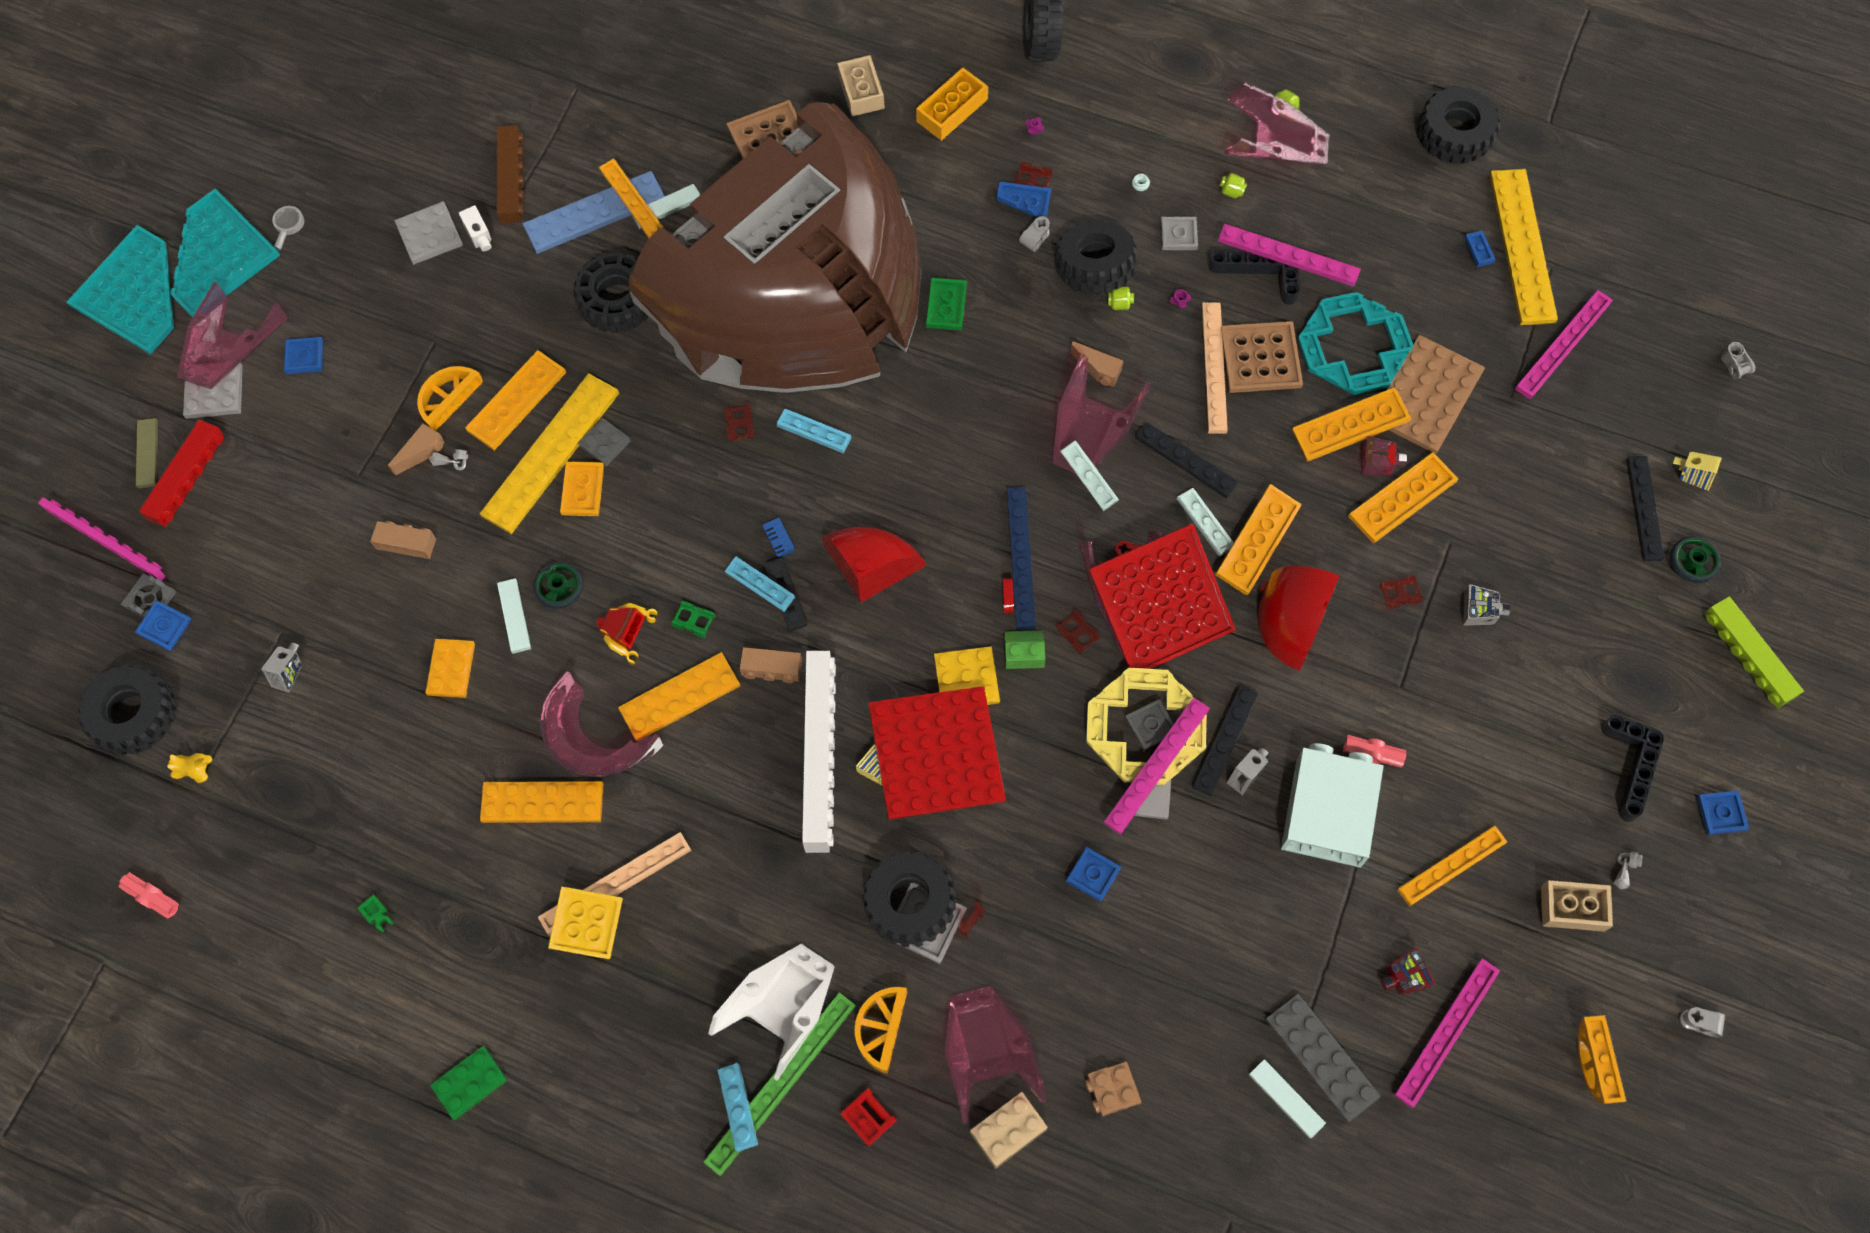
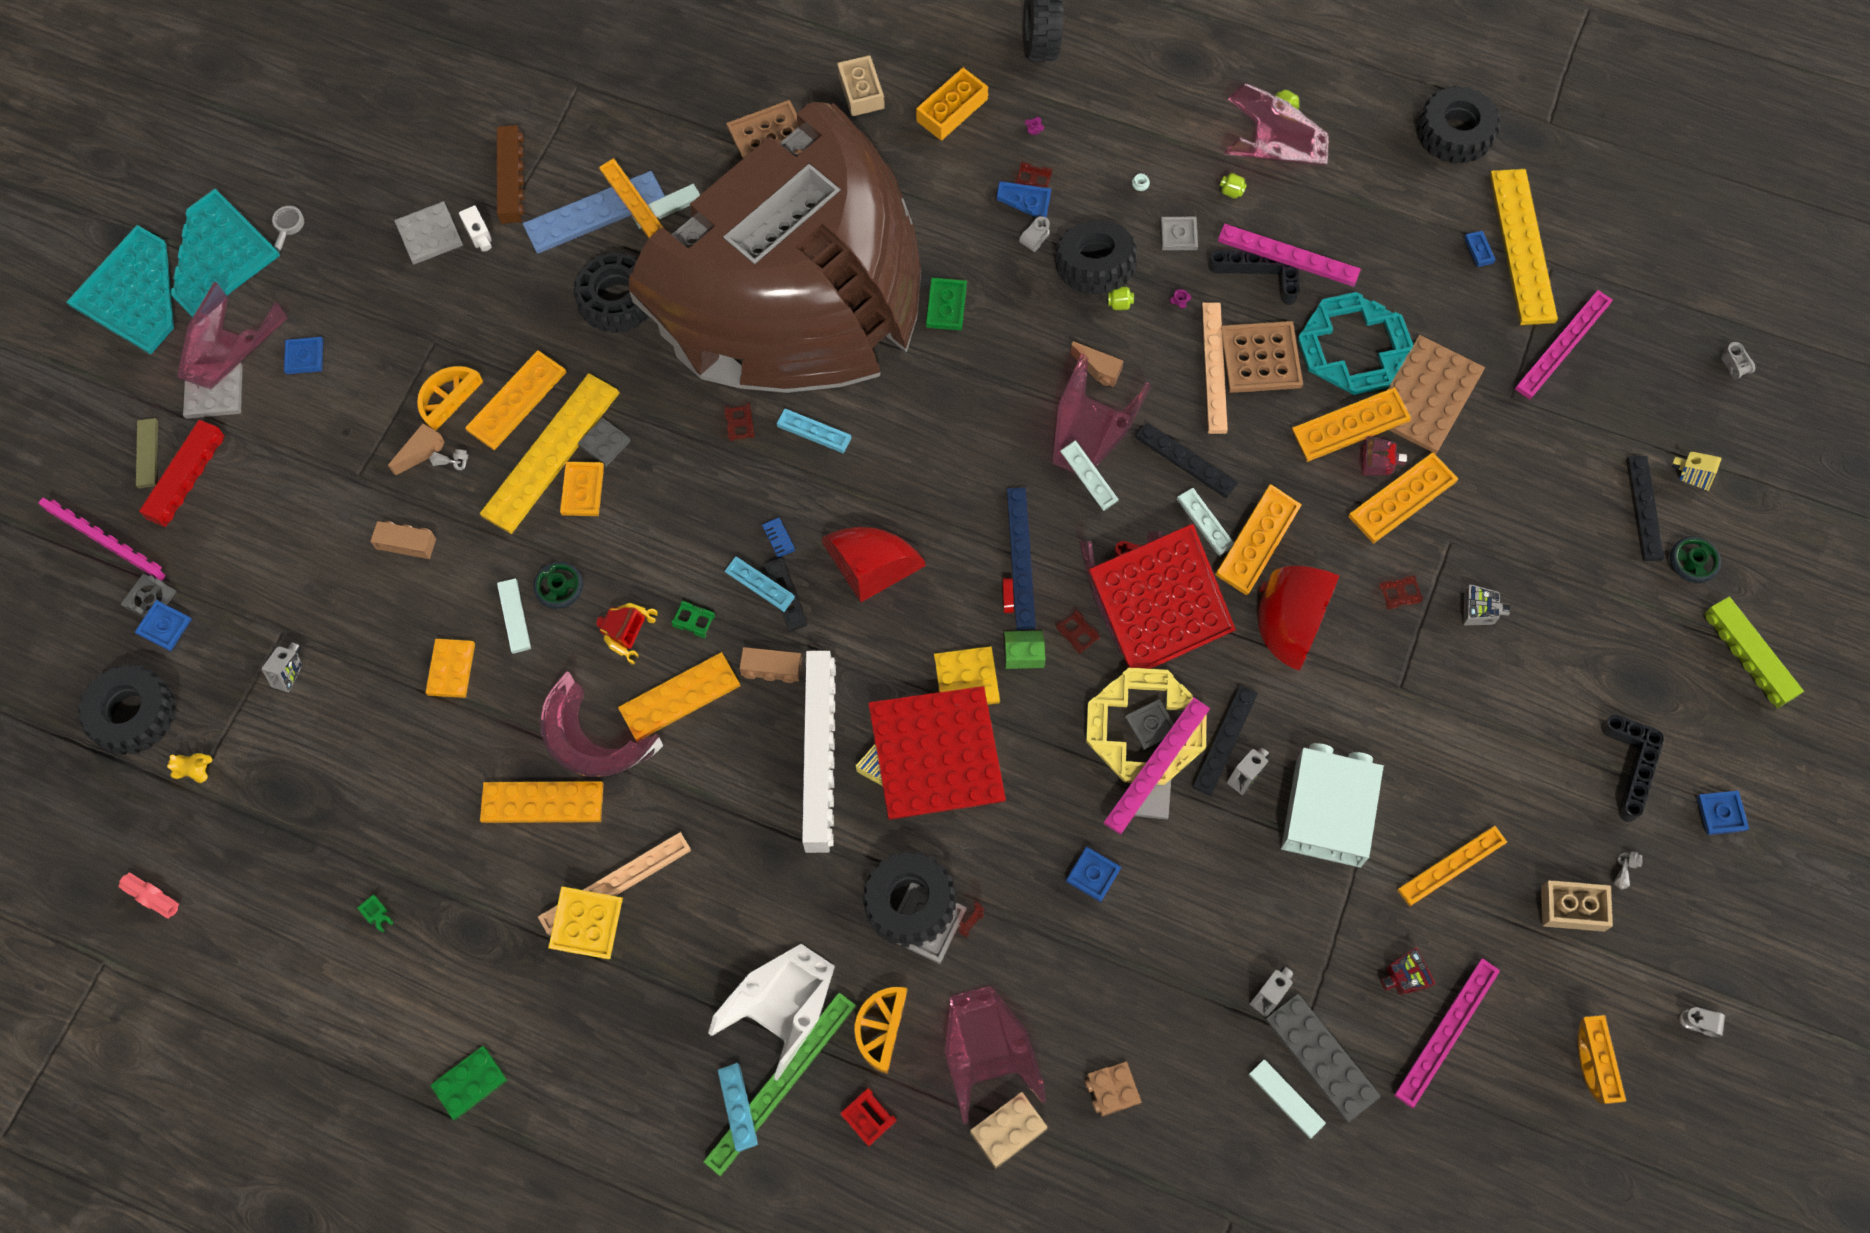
(1272, 991): none -> light grey torso
(1377, 749): coral piece -> none

